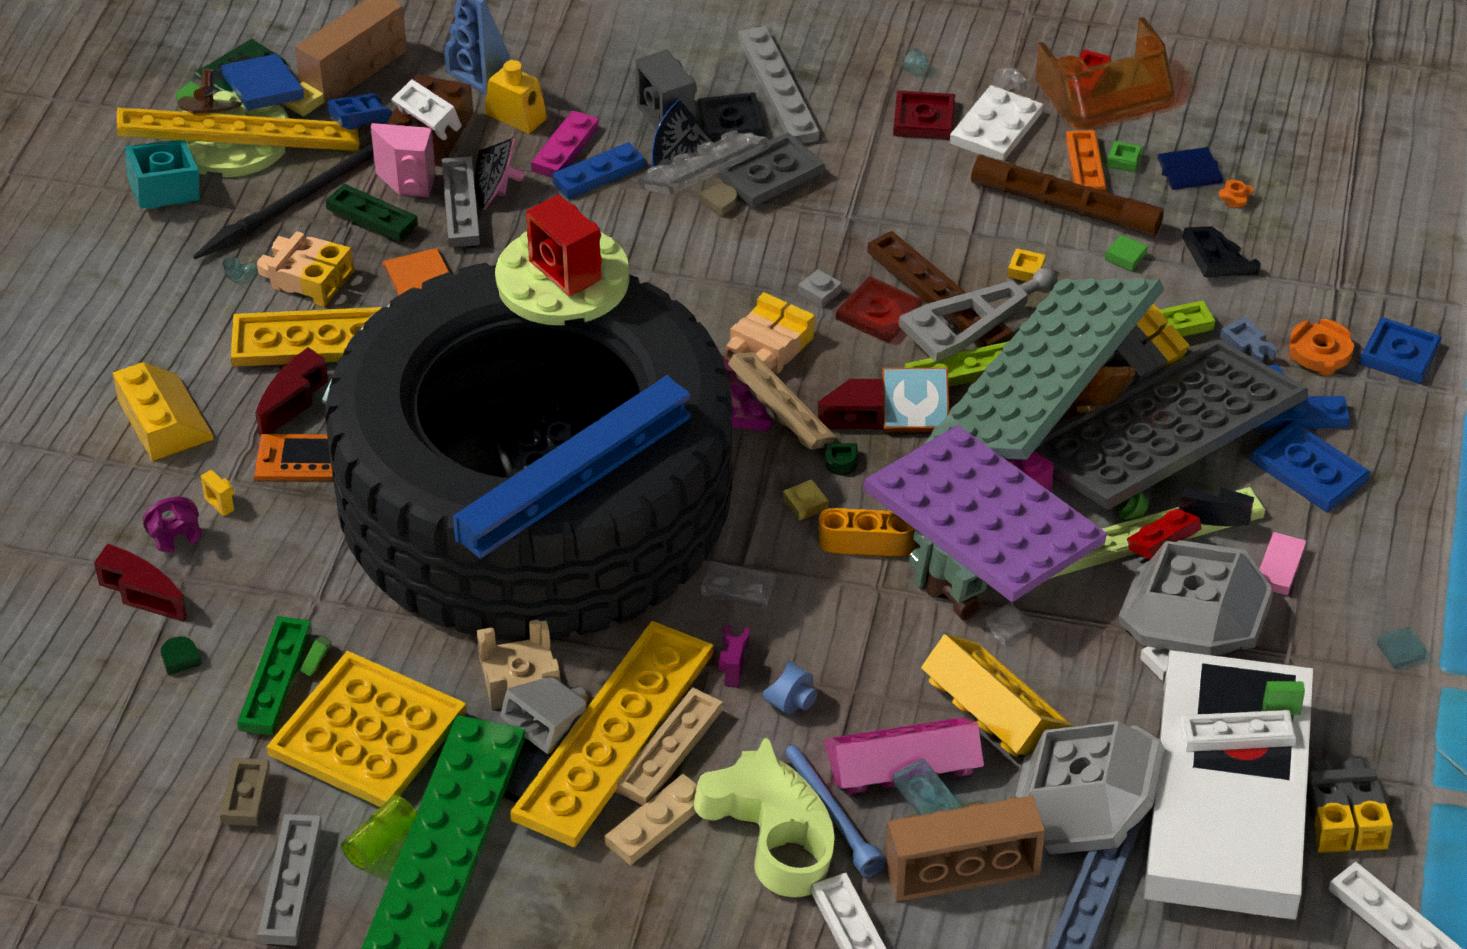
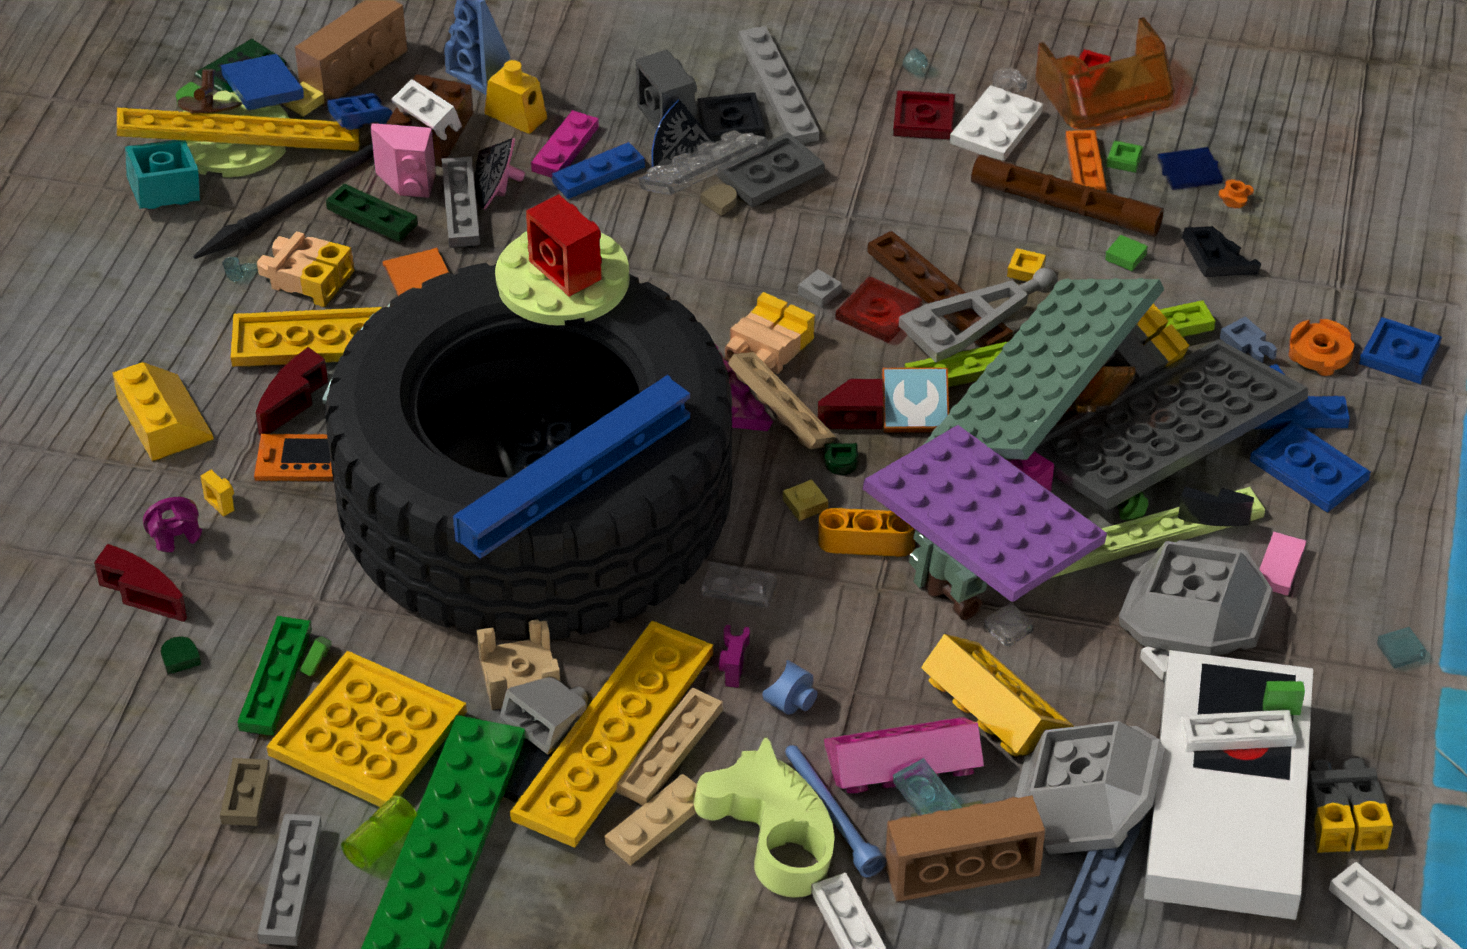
(1171, 527): red plate -> none

